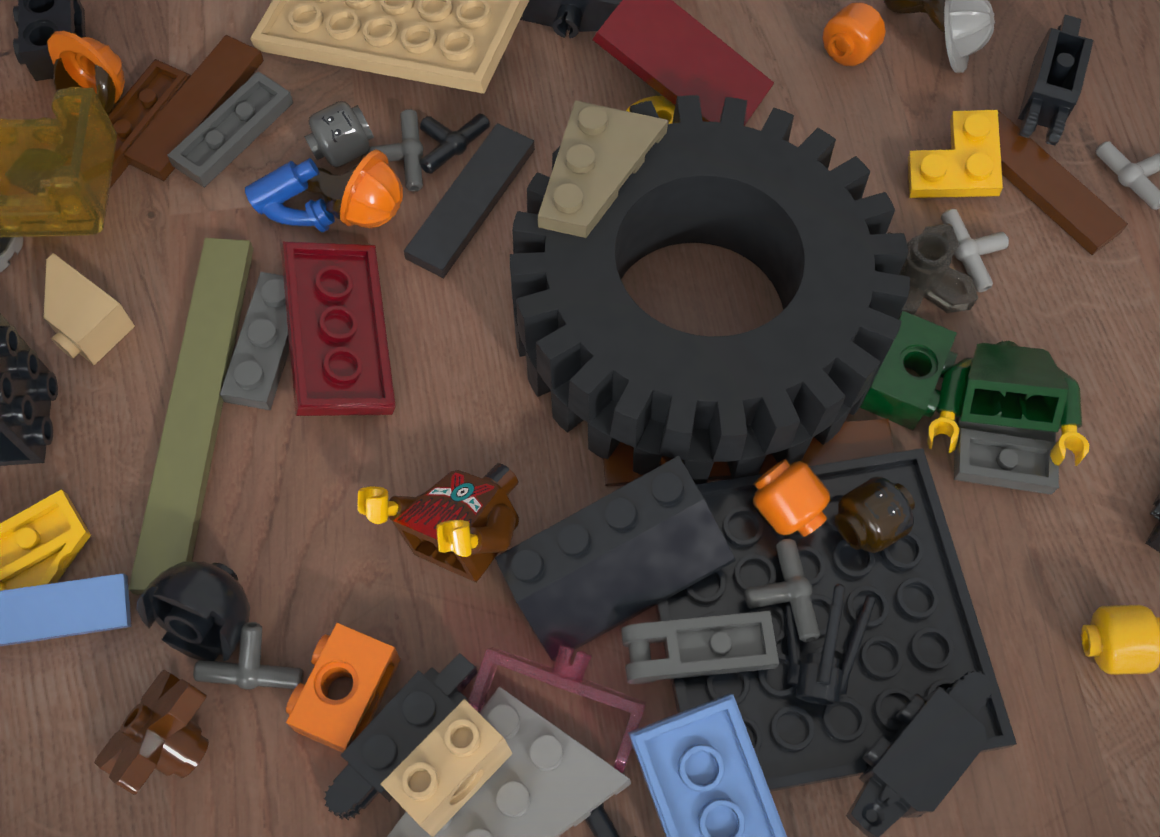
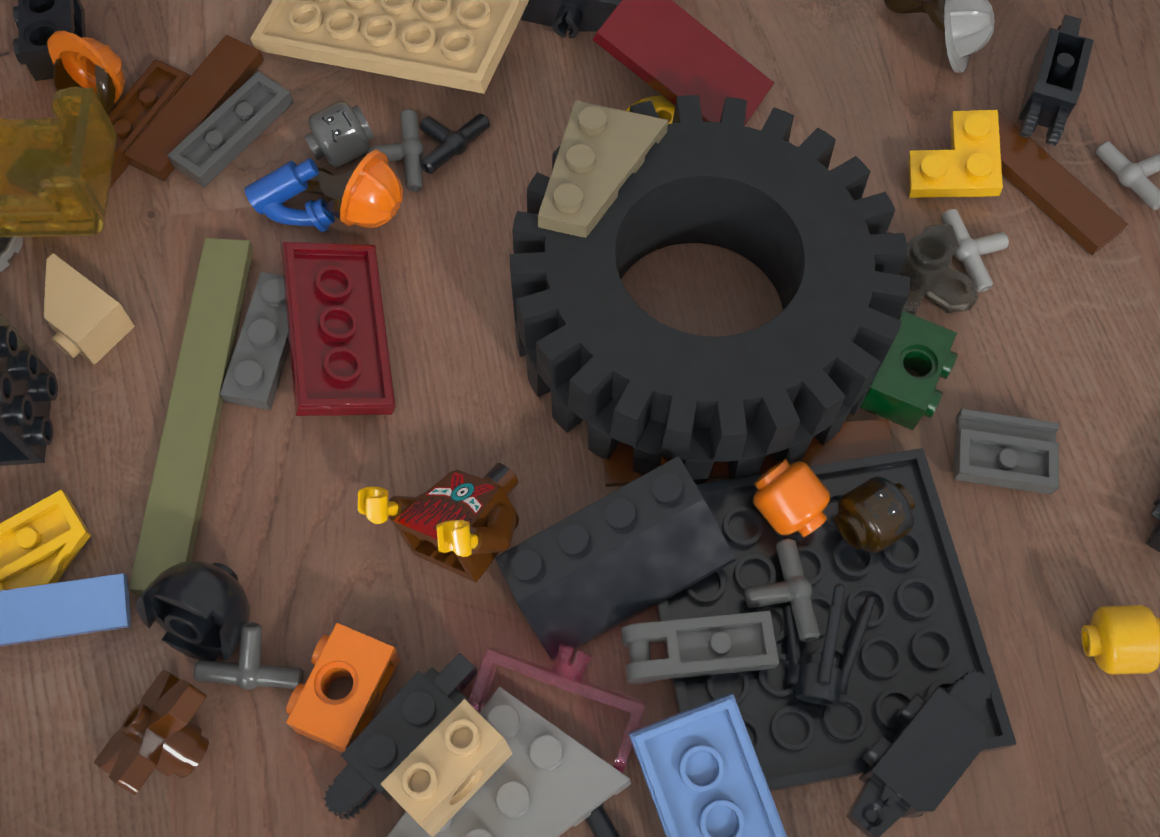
(469, 200): black tile -> none
(854, 31): orange head -> none
(1012, 389): dark green torso -> none

